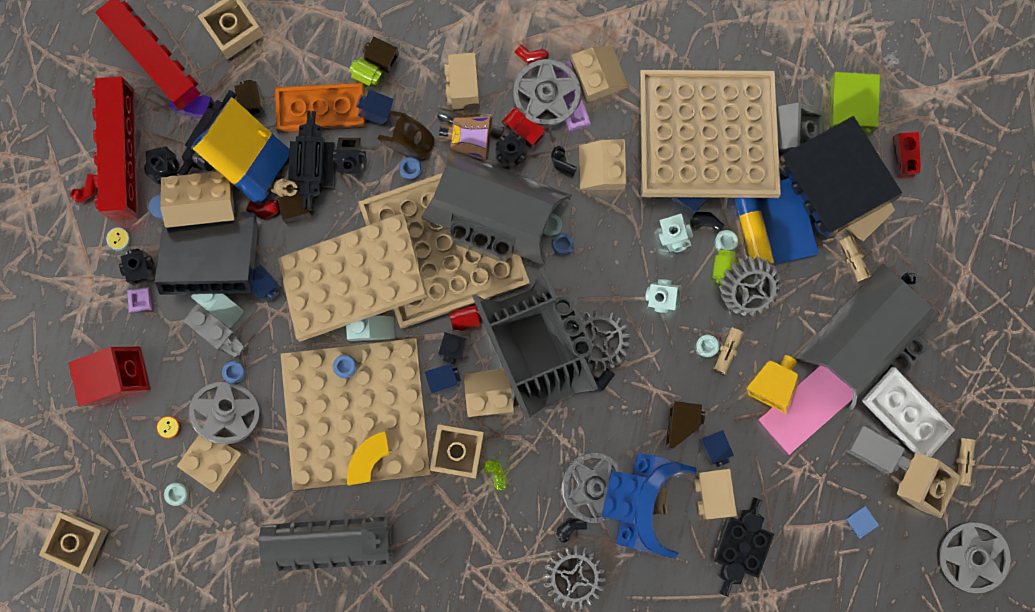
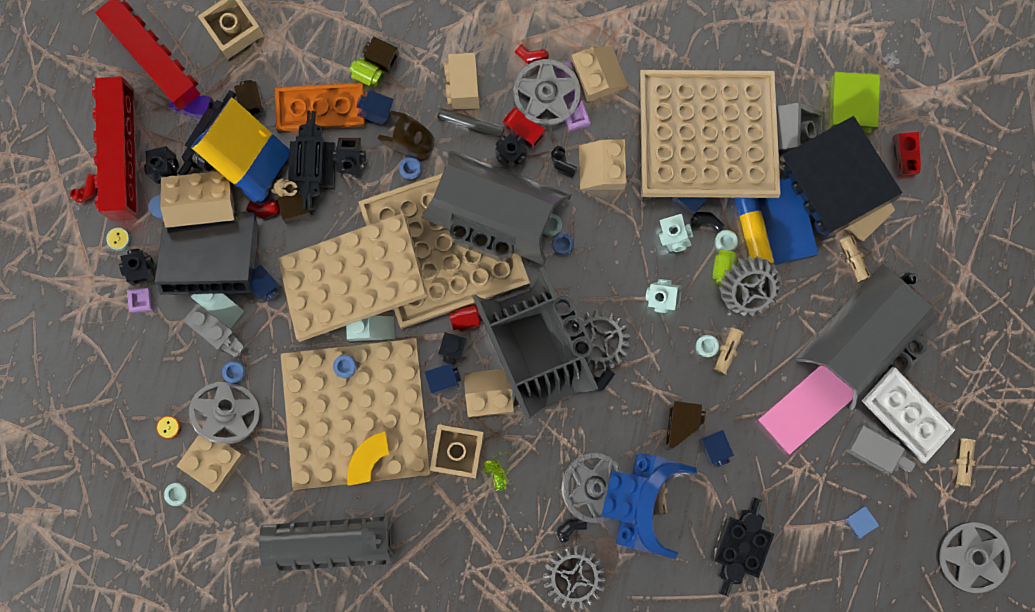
(73, 542): tan brick -> none
(108, 375): red slope -> none
(469, 134): torso -> none
(715, 494): tan slope -> none
(775, 384): yellow torso -> none
(928, 484): tan brick -> none

